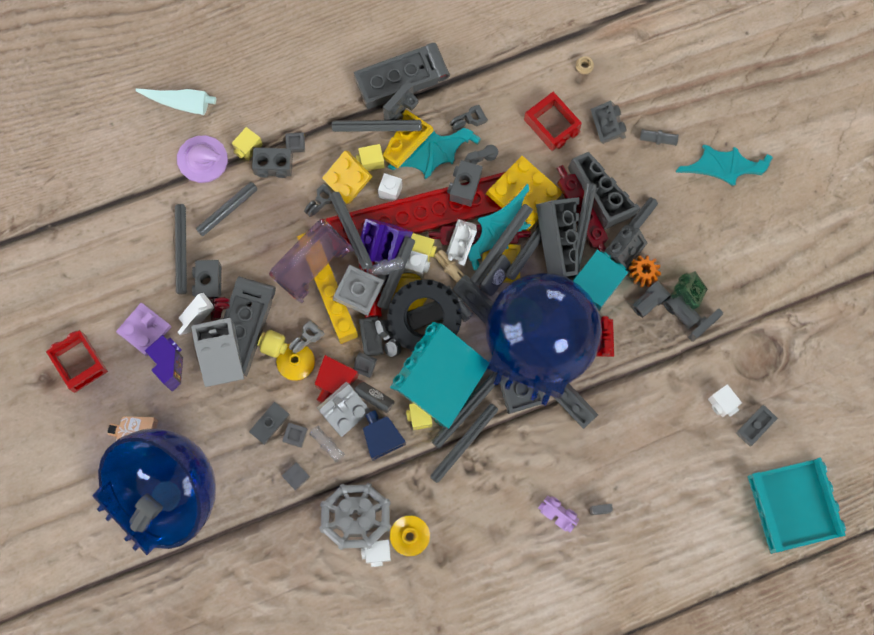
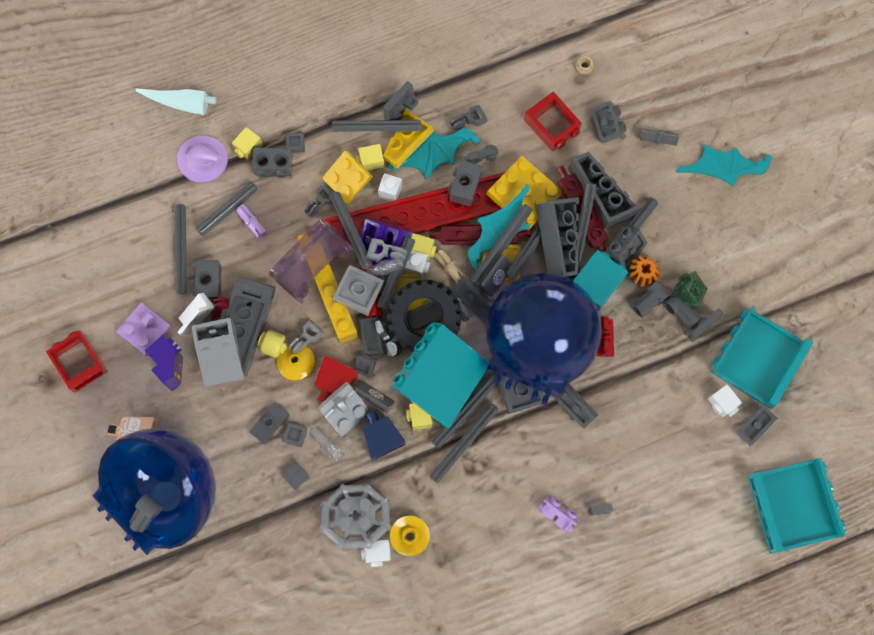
(251, 221): none -> lavender axle
(382, 80): dark grey hinge -> none
(396, 251): none -> light grey piece
(461, 241): white hinge -> none
(760, 358): none -> teal panel

